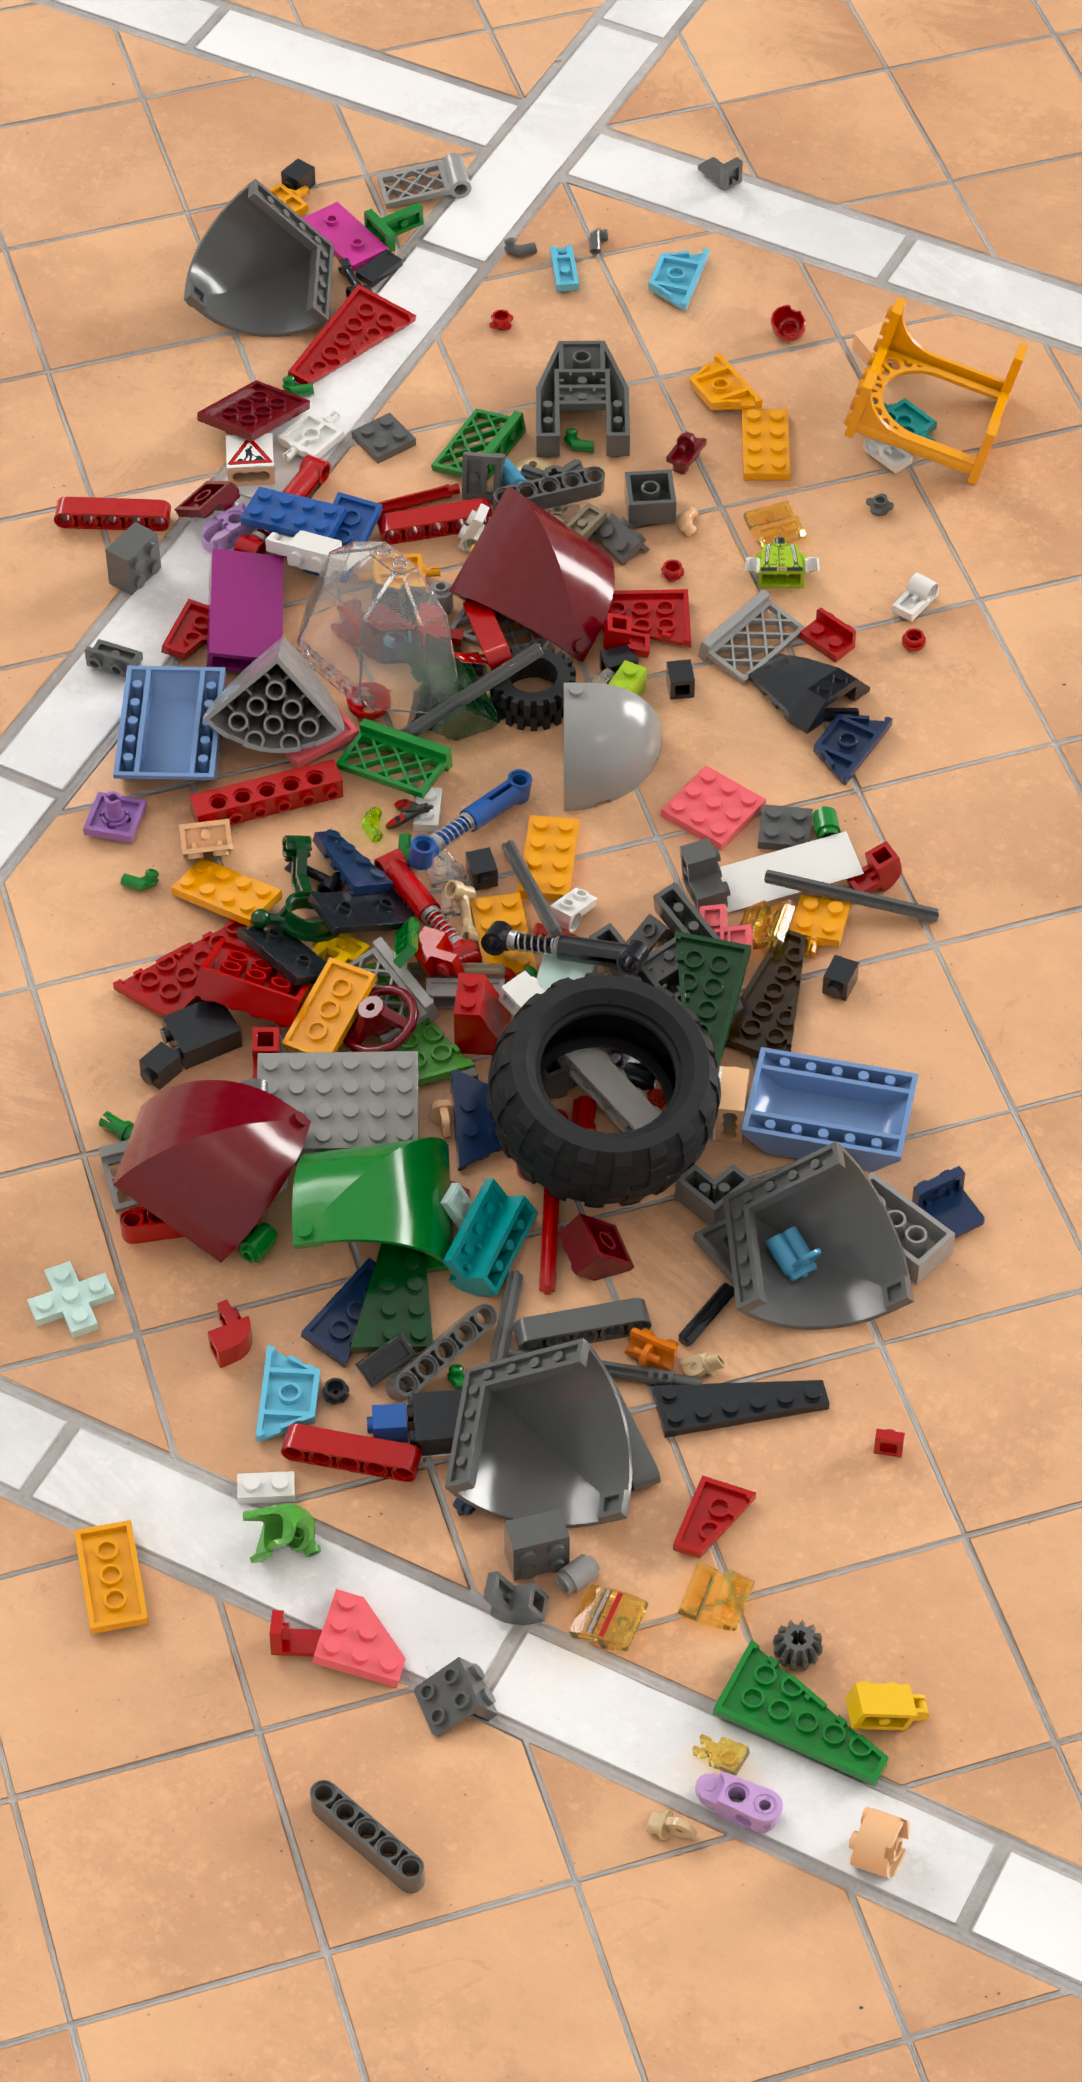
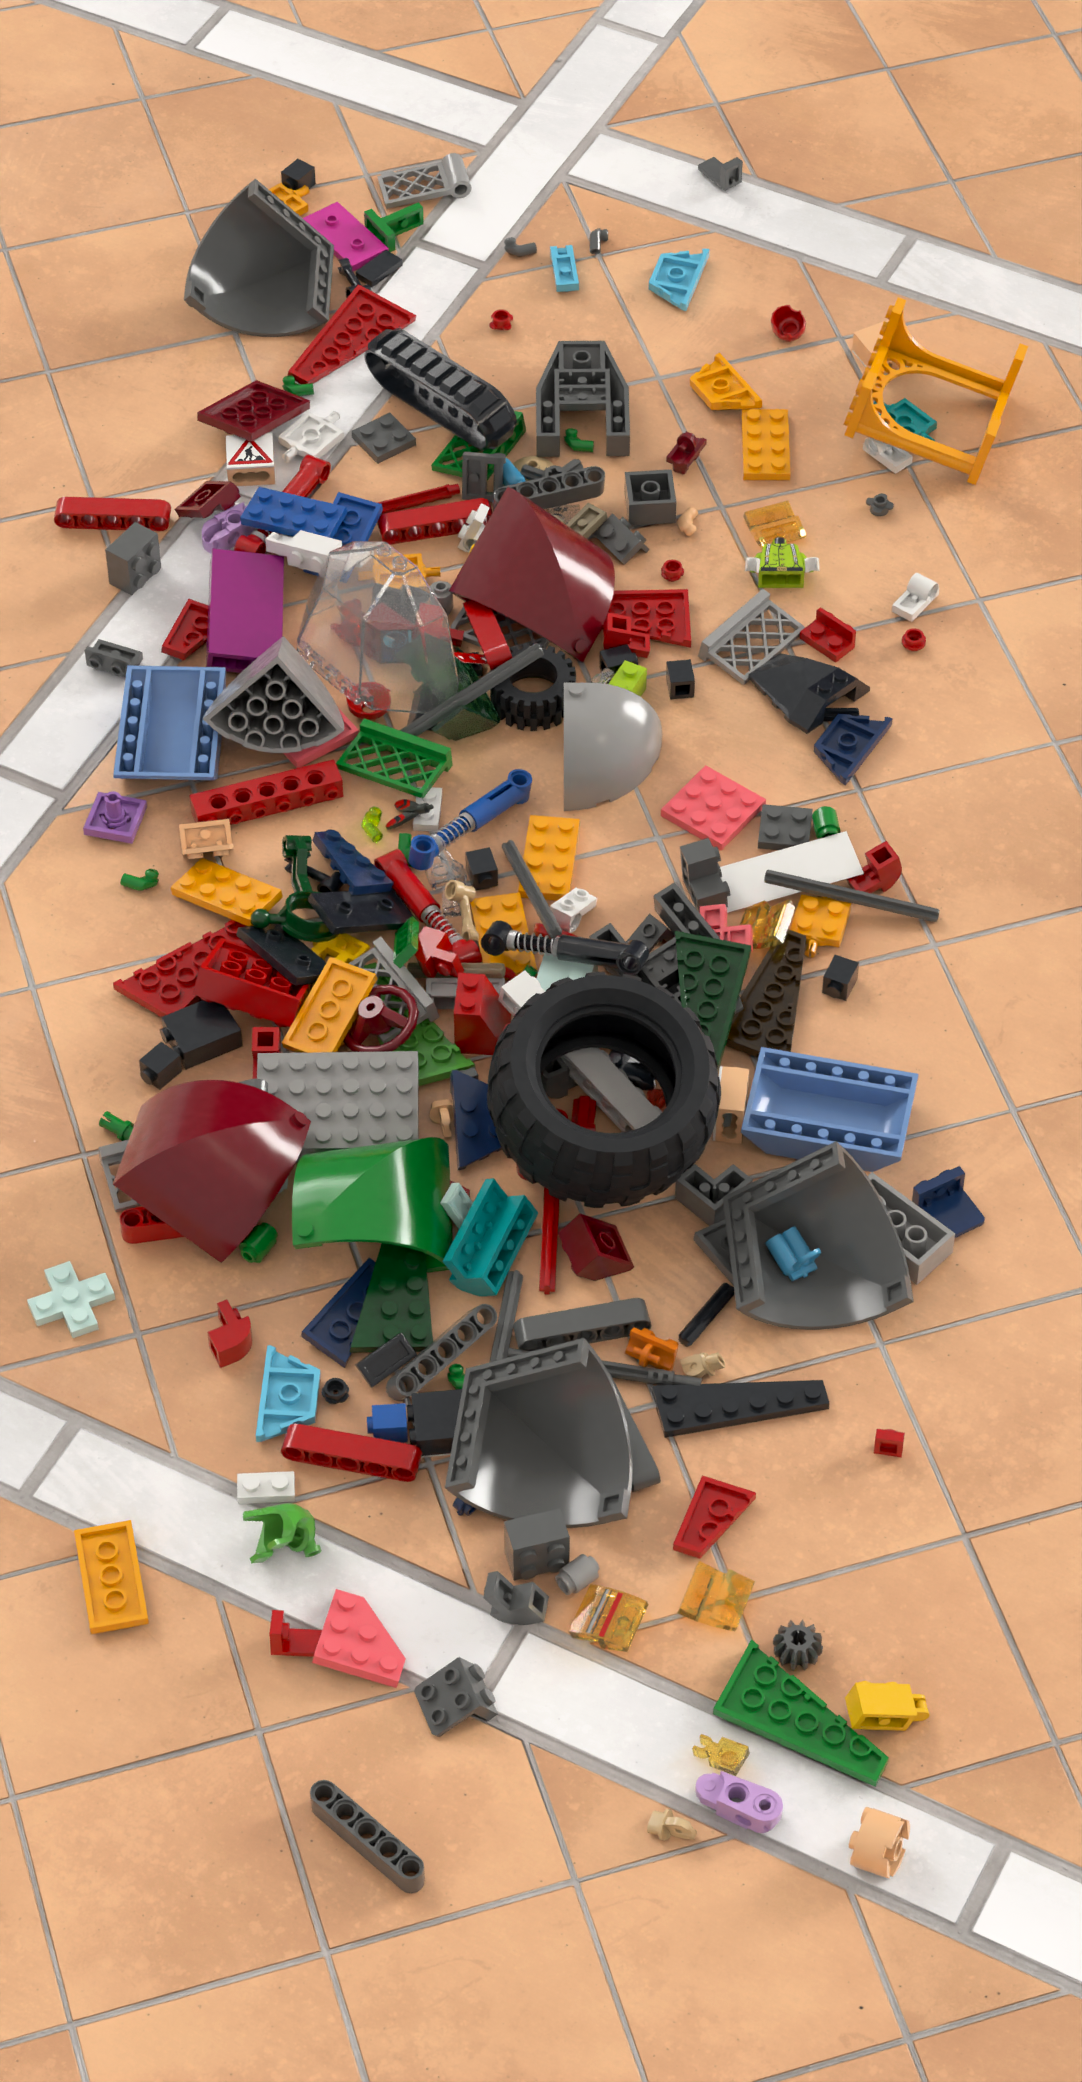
(440, 389): none -> black piece

